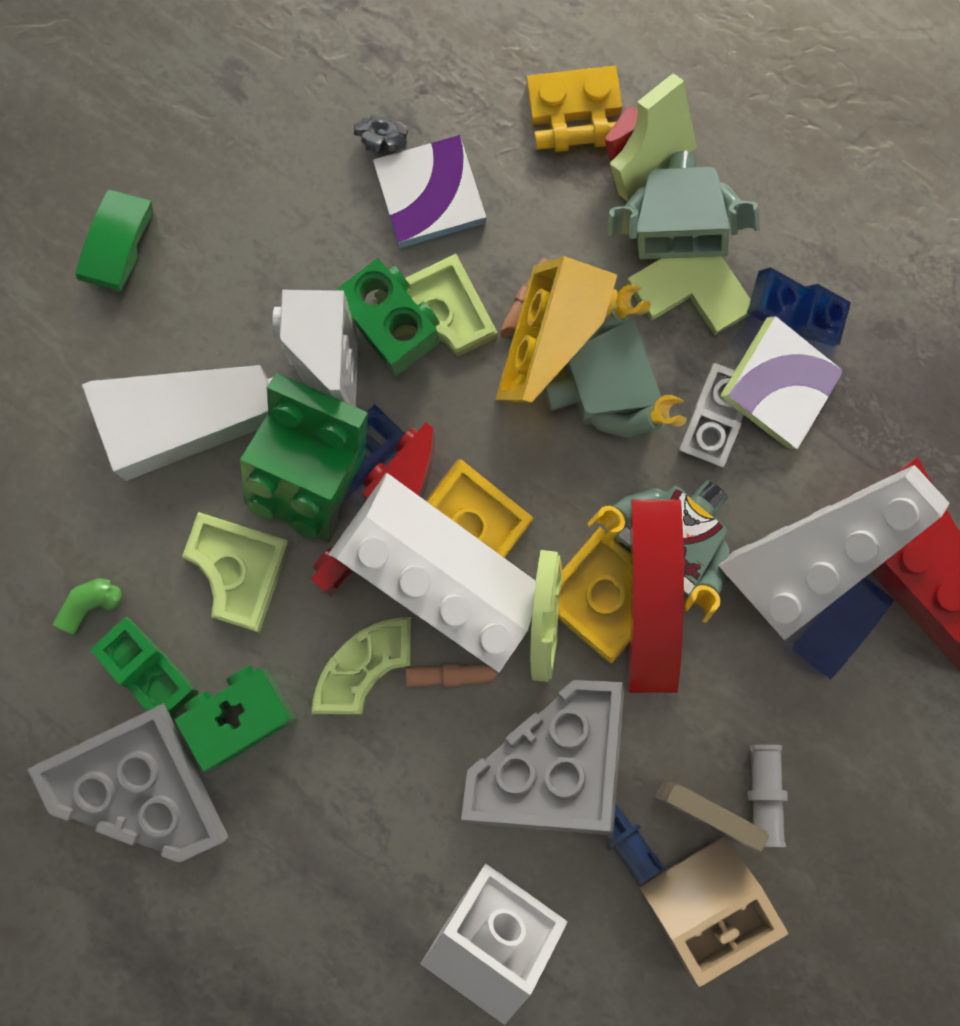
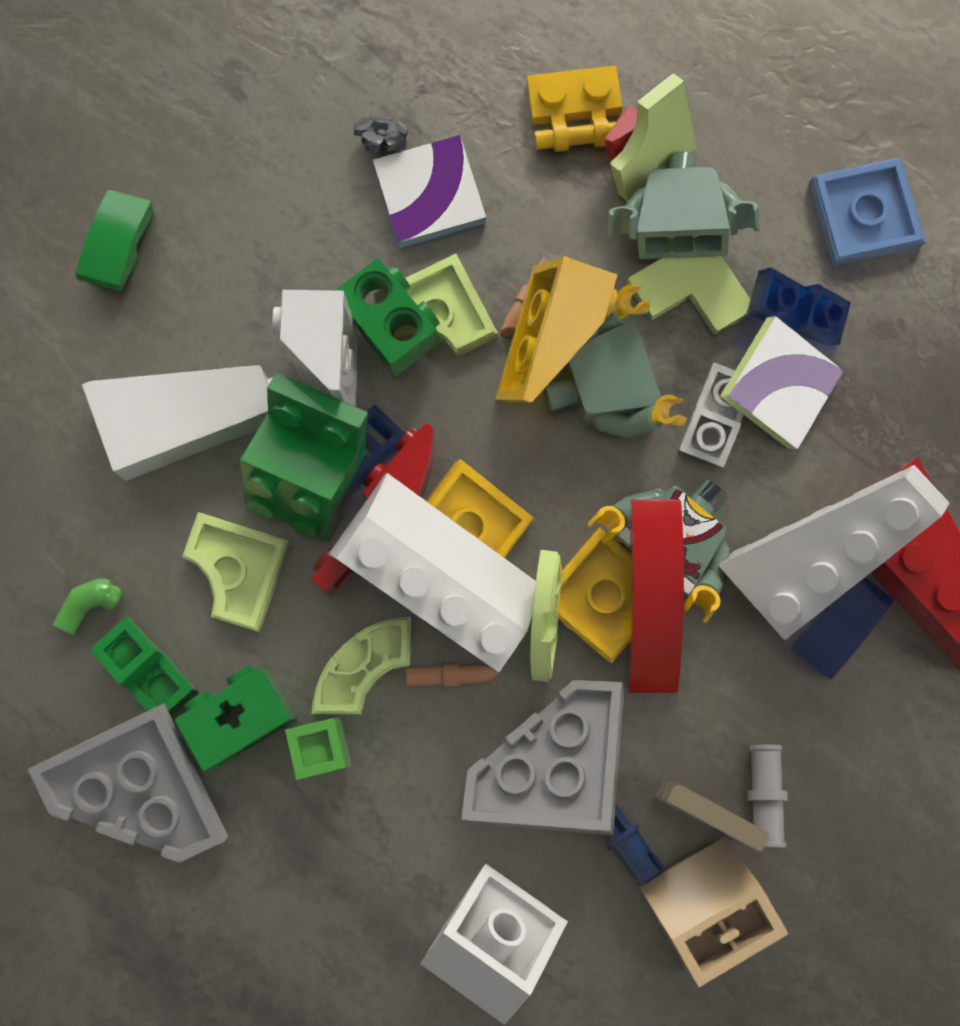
(318, 748): none -> bright green brick
(867, 211): none -> medium blue tile

